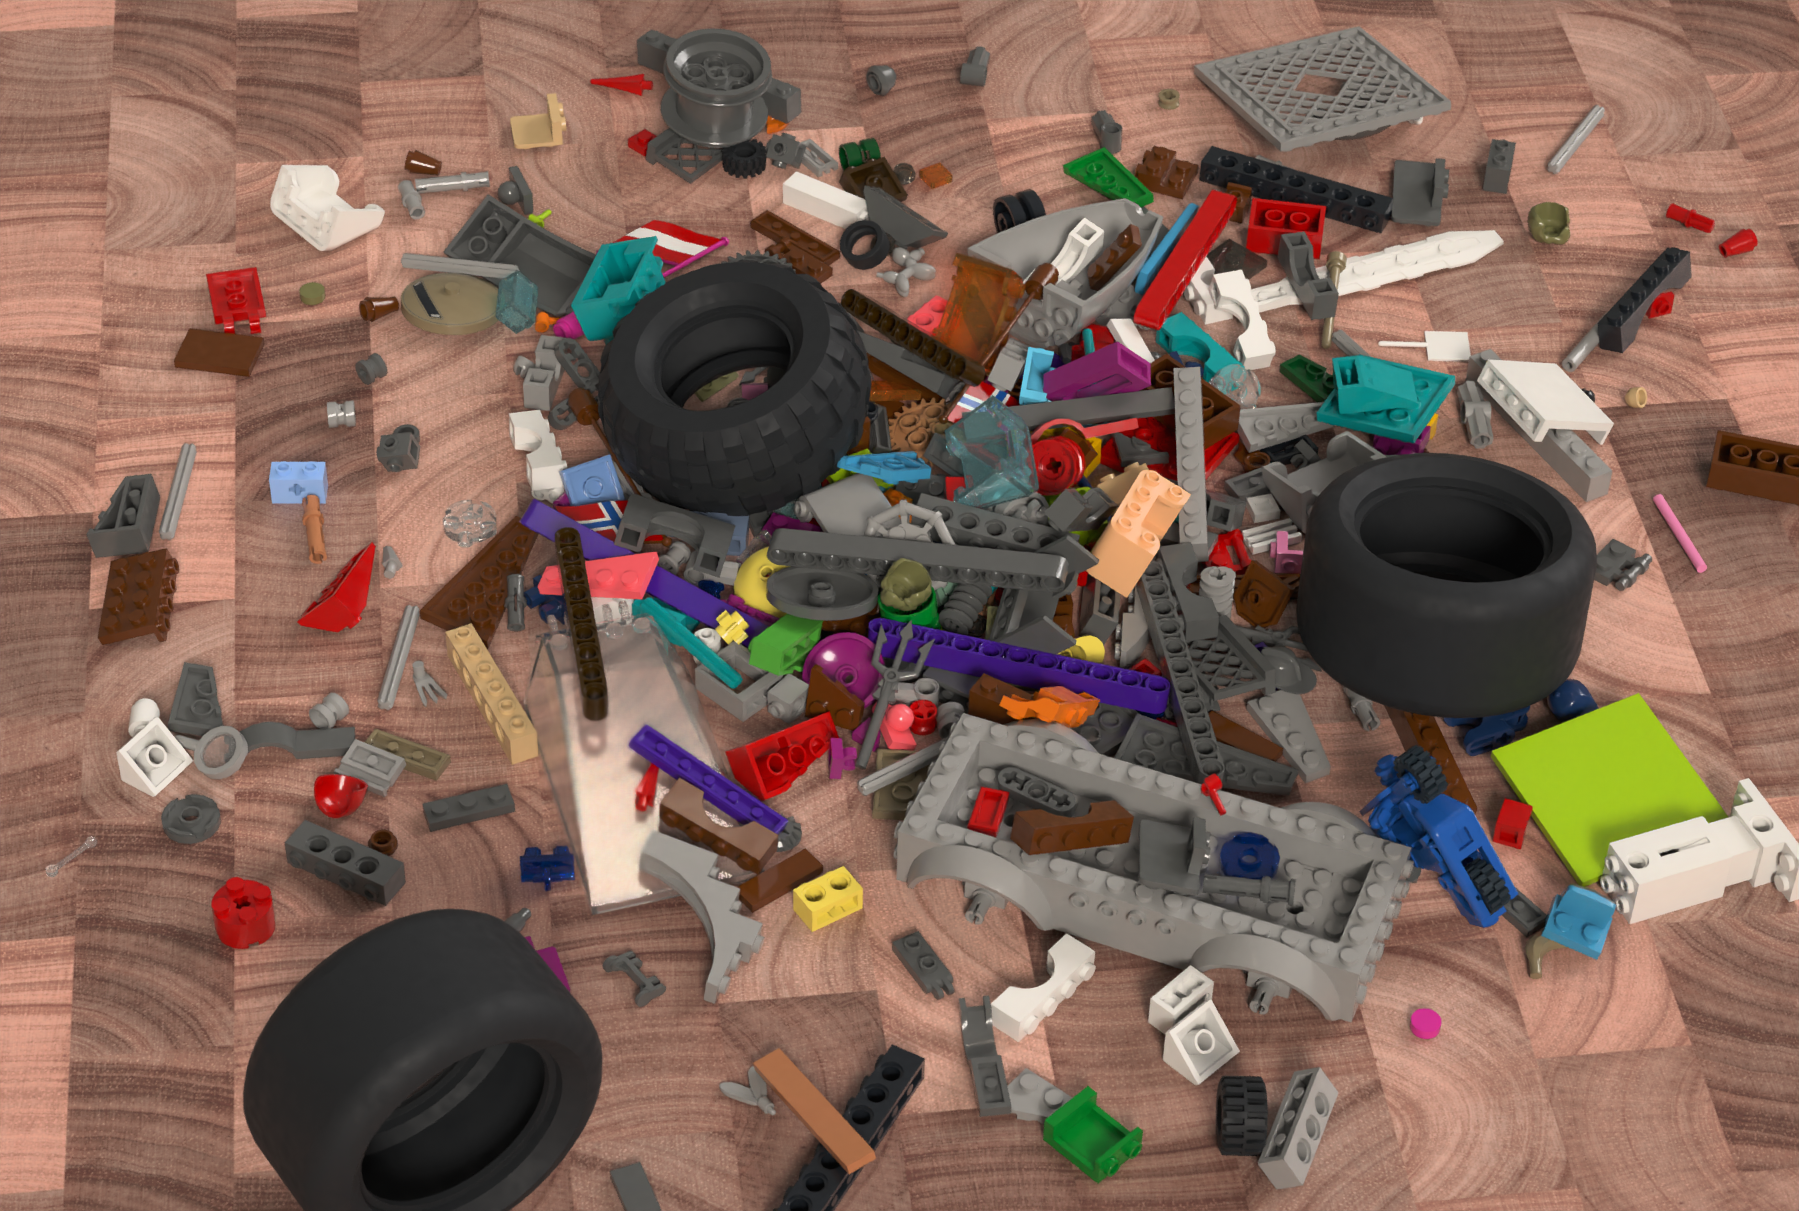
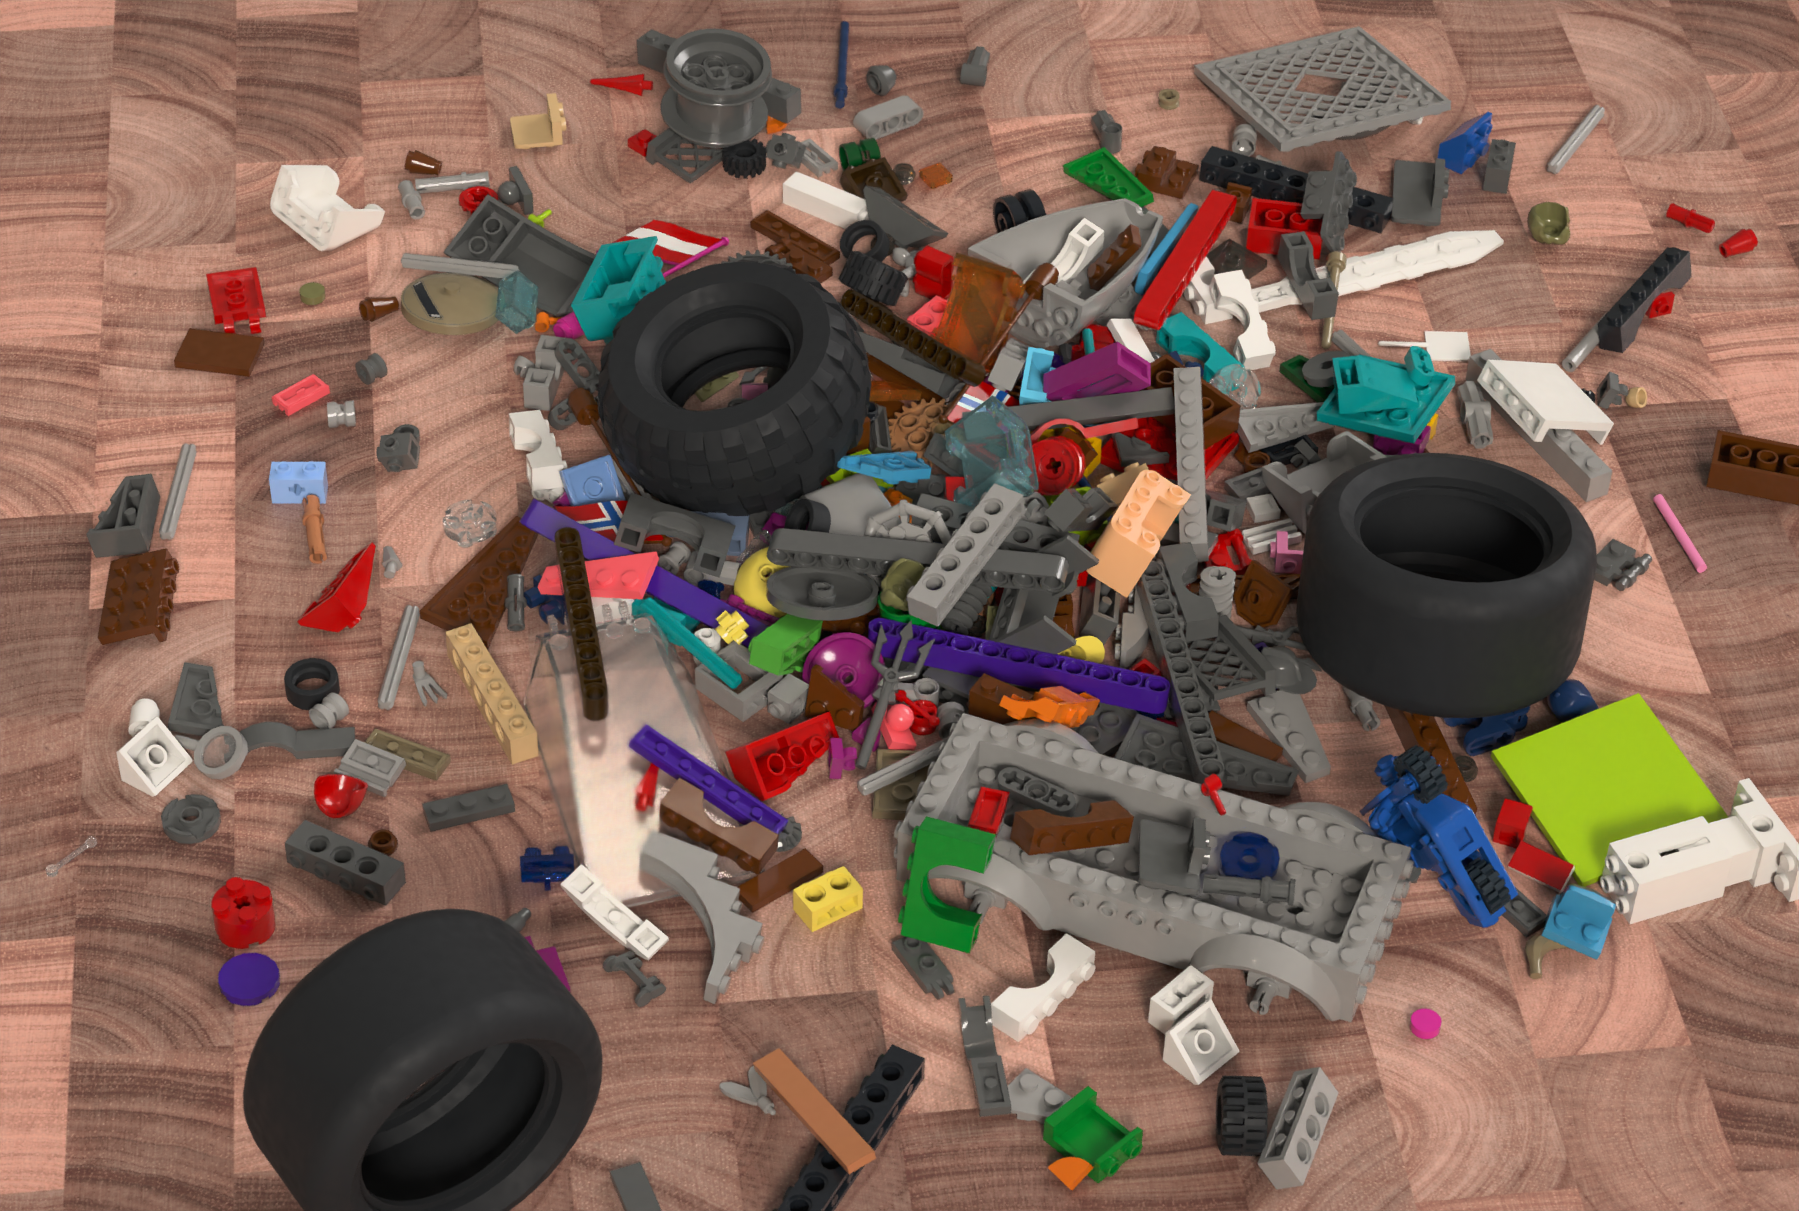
(249, 979): none -> dark purple tile
(301, 394): none -> coral tile
(310, 669): none -> black tyre
(476, 194): none -> red gear
(612, 915): none -> white slope
(807, 509): none -> black tyre
(841, 88): none -> dark blue bar
(873, 278): none -> black tyre
(888, 117): none -> light grey beam
(925, 914): none -> green arch
(933, 273): none -> red brick
(934, 721): none -> red hinge
(965, 554): none -> light grey brick
(1070, 1170): none -> orange tile
(1244, 139): none -> light grey wheel
(1319, 369): none -> dark grey tile
(1329, 198): none -> dark grey bracket
(1419, 365): none -> teal beam
(1466, 143): none -> blue slope
(1467, 767): none -> clear smoke plate
(1541, 866): none -> red tile
(1609, 390): none -> dark grey tile

